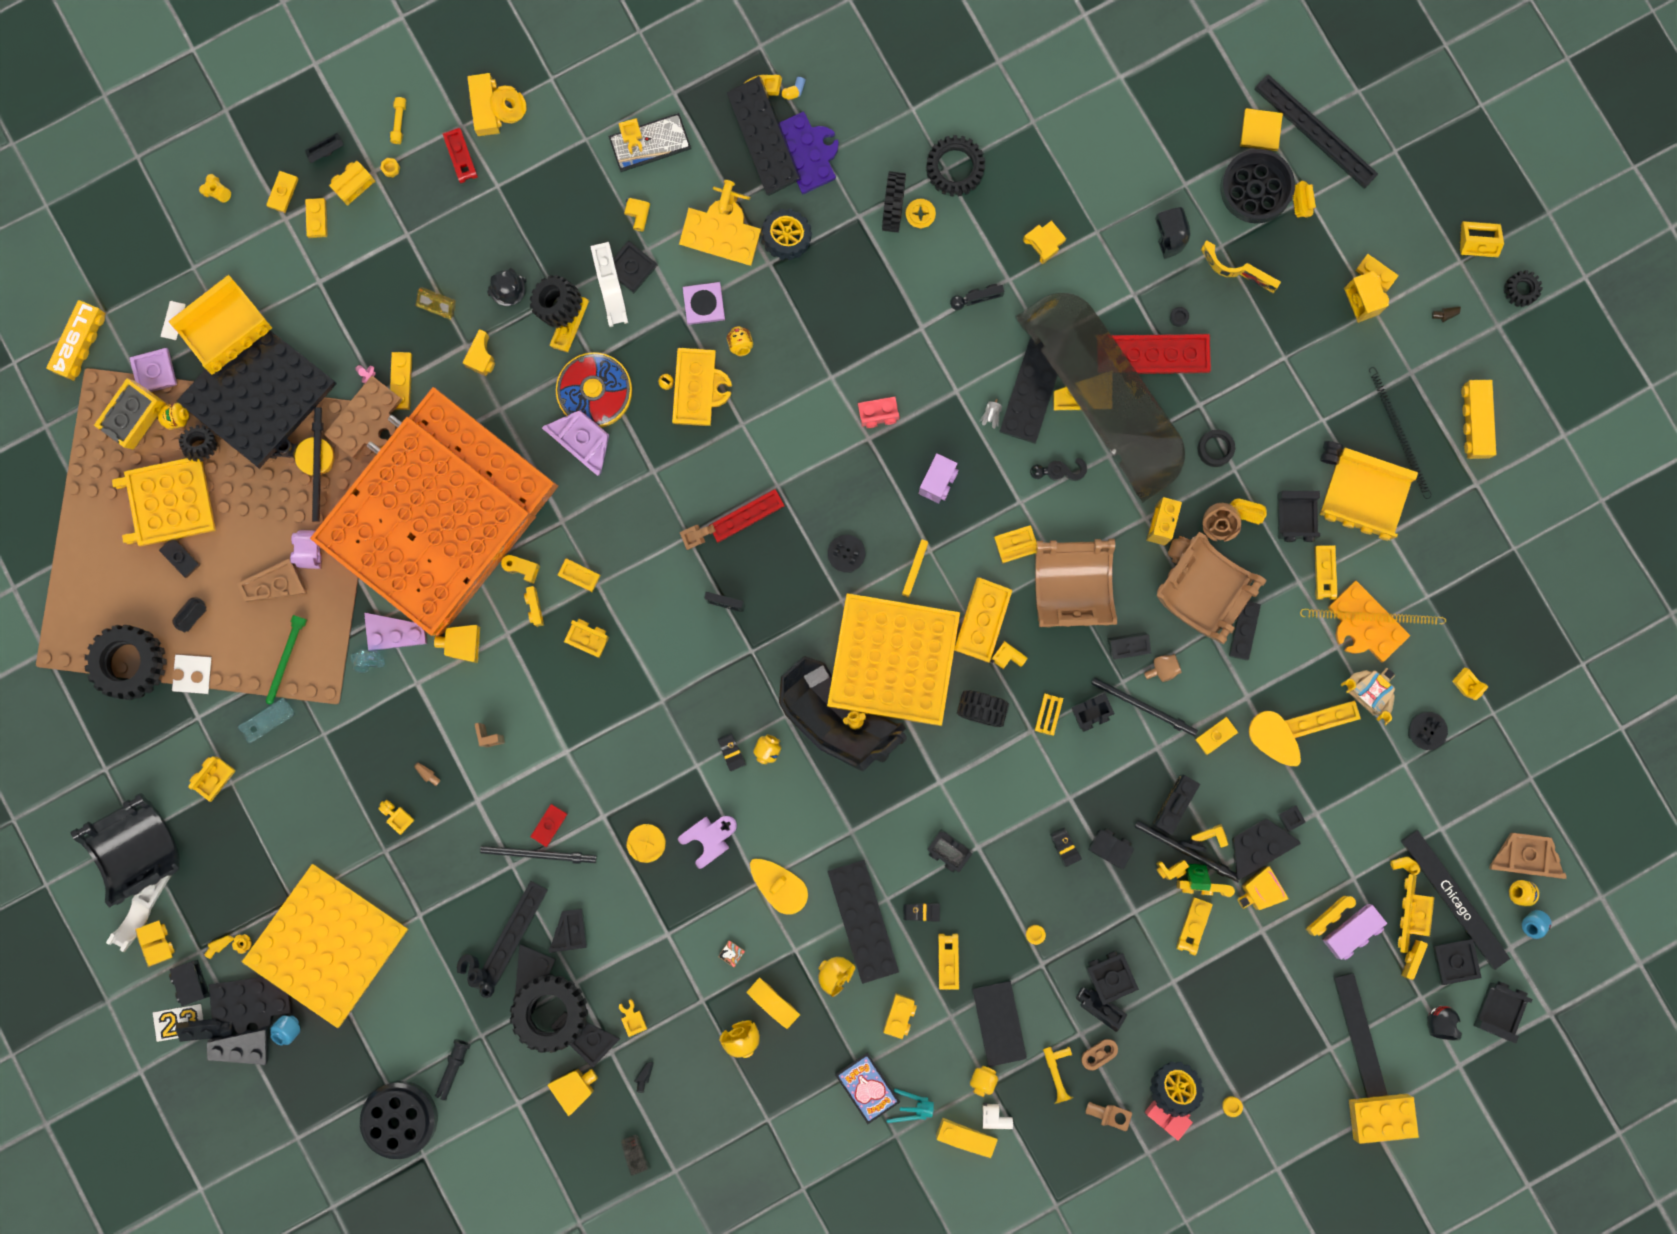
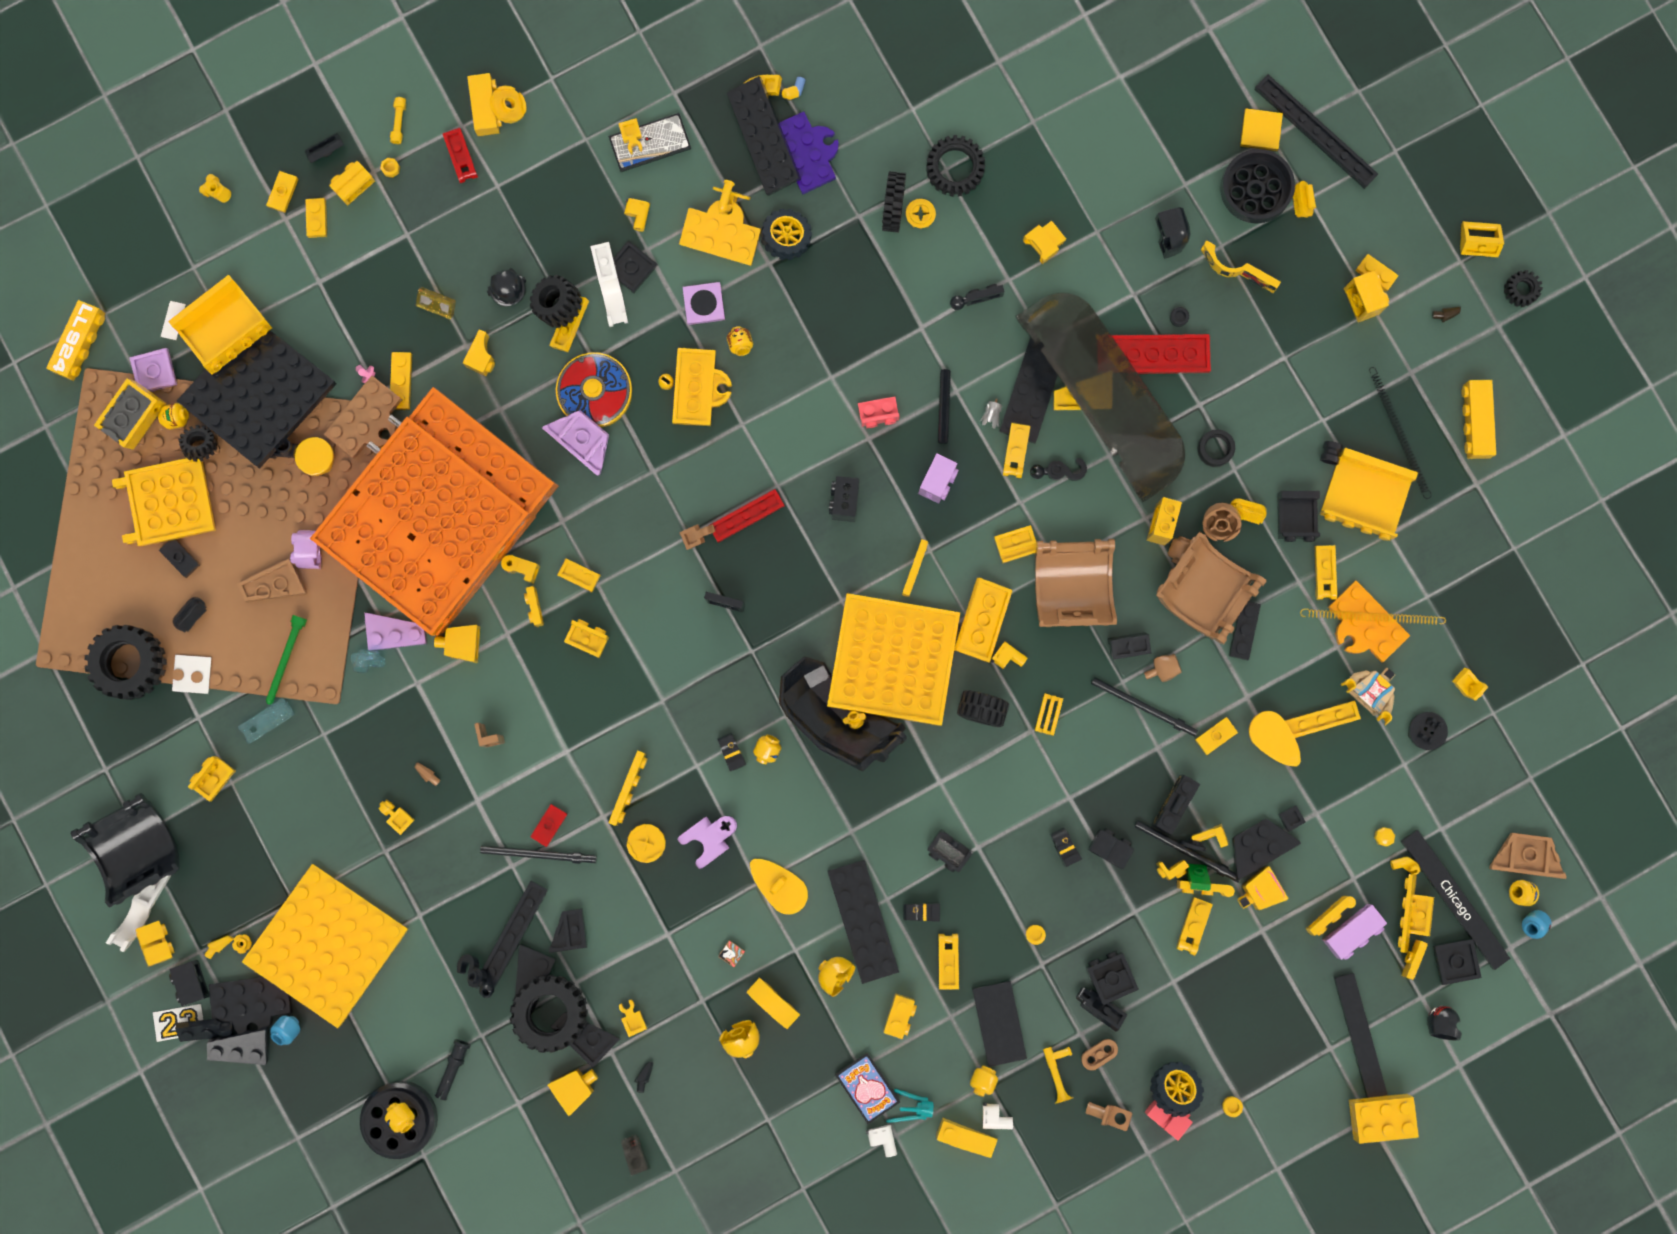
(318, 428): black bar -> none
(399, 1117): none -> yellow head
(625, 795): none -> yellow plate
(845, 499): none -> black piece
(854, 557): black plate -> none
(884, 1136): none -> white piece
(944, 405): none -> black axle
(1016, 449): none -> yellow plate
(1093, 711): black cylinder -> none
(1384, 836): none -> yellow tile
(1502, 1011): black panel -> none

